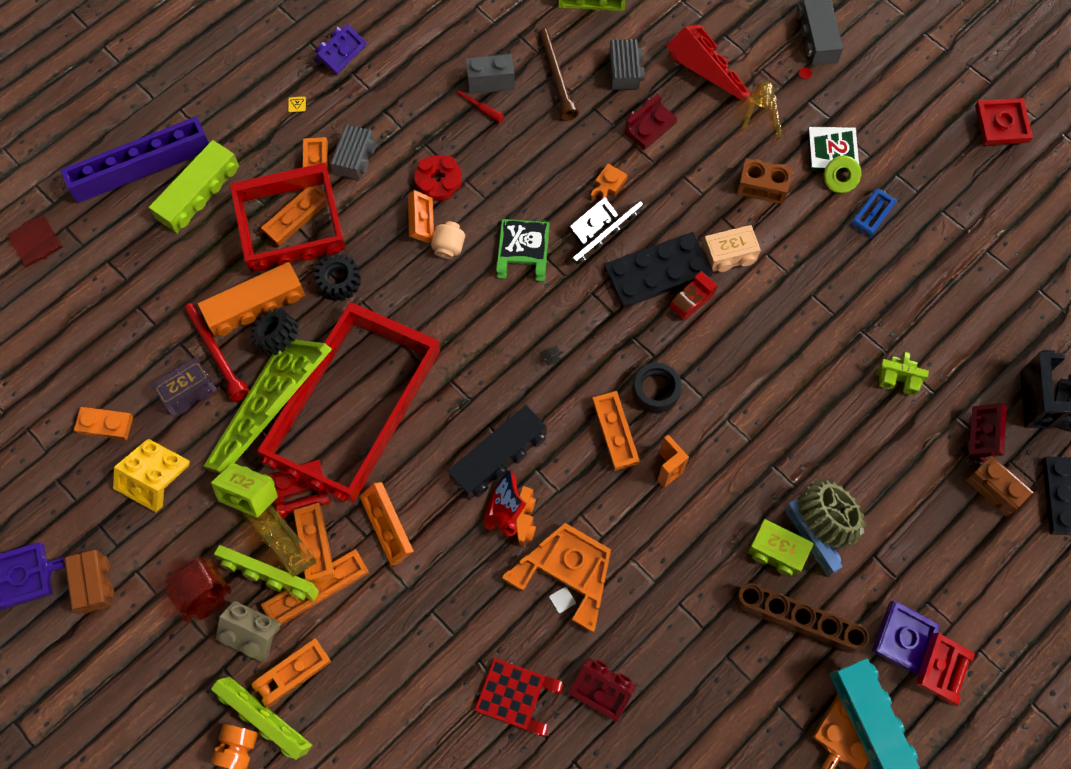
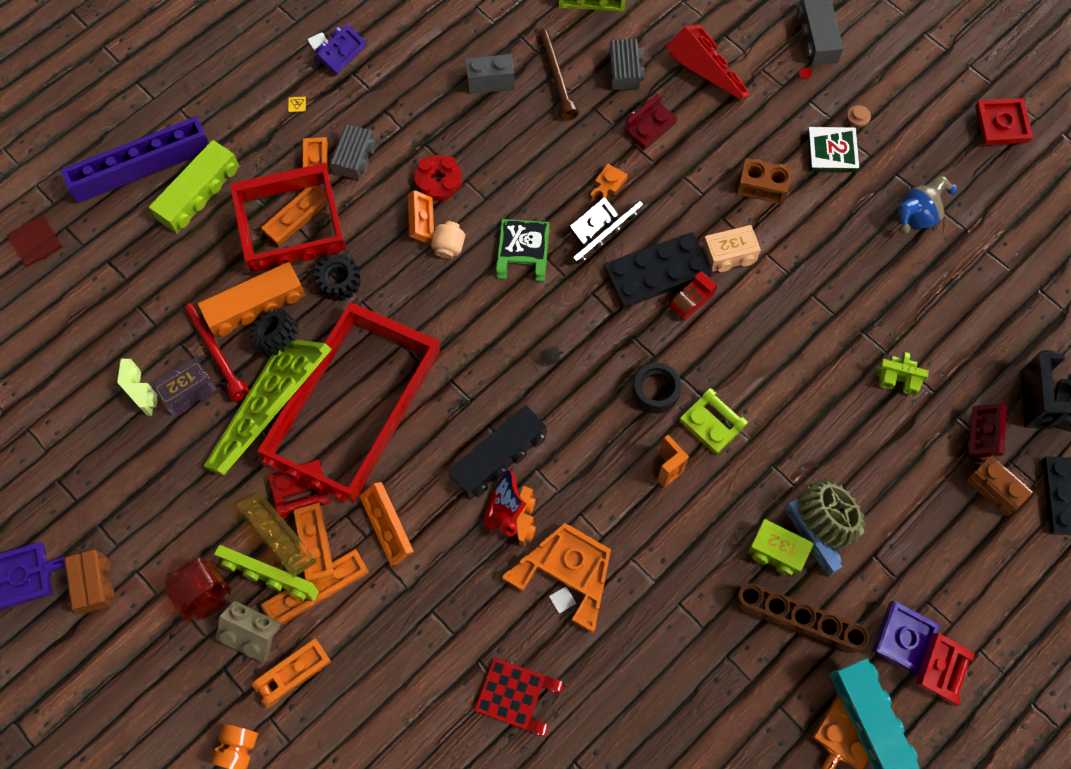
(103, 423): orange plate -> none
(141, 393): none -> yellowish green slope
(147, 473): yellow bracket -> none
(244, 489): lime brick -> none
(268, 723): lime plate -> none
(316, 40): none -> white sticker
(484, 108): red piece -> none
(603, 689): dark red bracket -> none
(615, 430): orange plate -> none
(708, 427): none -> lime plate
(764, 97): clear yellow plant -> none
(850, 182): lime piece -> none
(858, 116): none -> nougat plate
(864, 226): blue tile -> none
(923, 204): none -> blue piece

